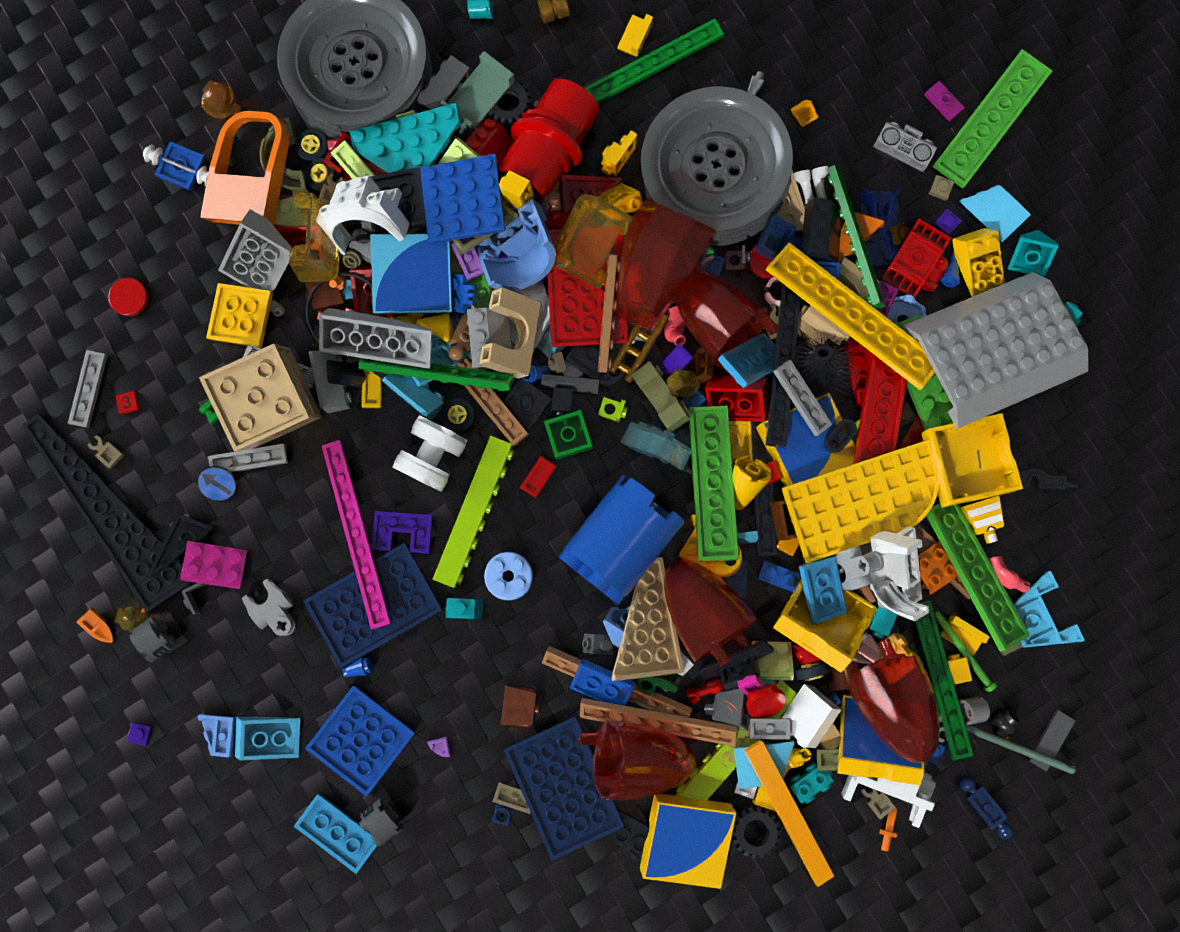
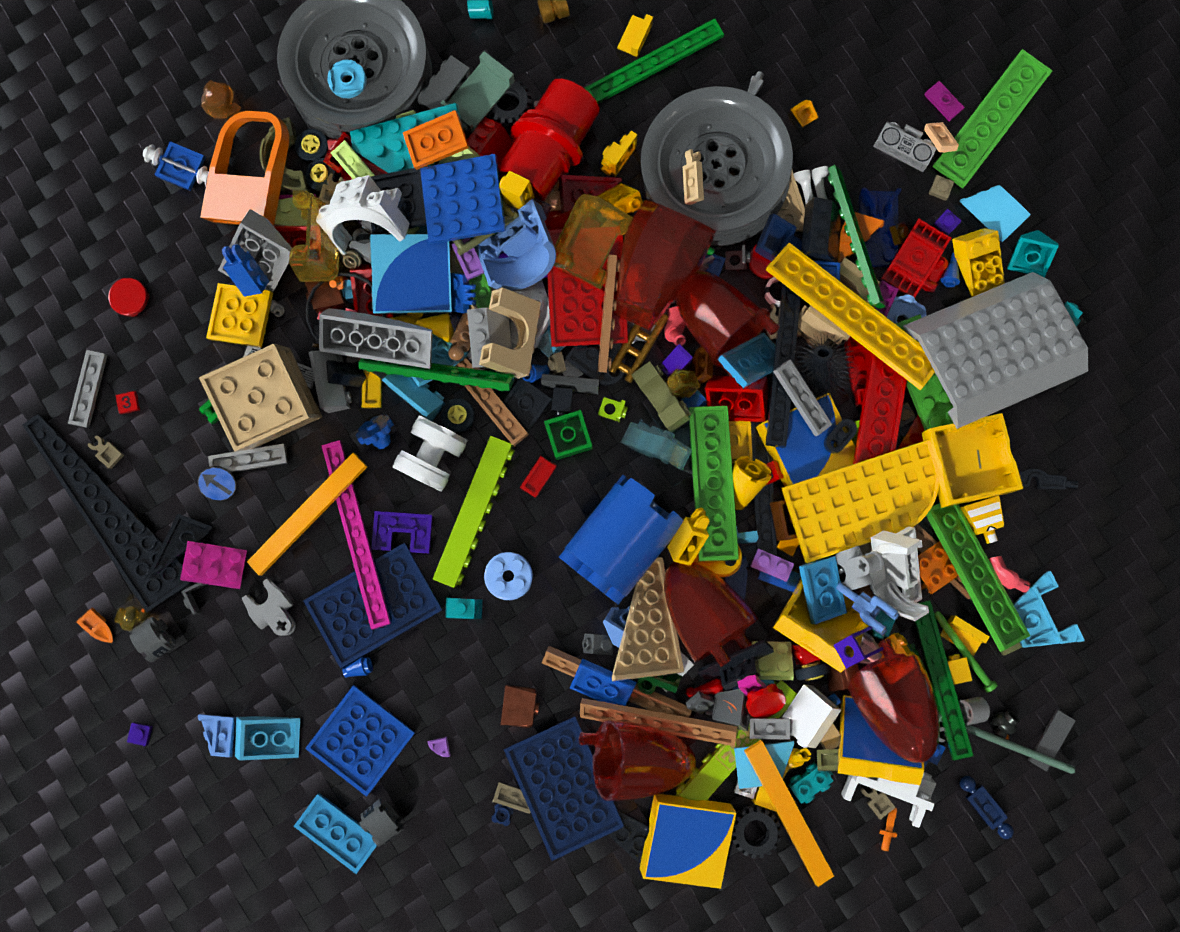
(244, 271): none -> blue hinge
(307, 514): none -> light orange tile
(349, 89): none -> medium azure tile
(376, 432): none -> blue plant
(435, 140): none -> orange plate
(689, 538): none -> yellow hinge
(693, 178): none -> tan plate
(700, 702): none -> dark grey plate
(772, 565): none -> medium lavender plate
(858, 653): none -> dark purple piece
(869, 608): none -> medium blue plant
(941, 137): none -> light nougat plate

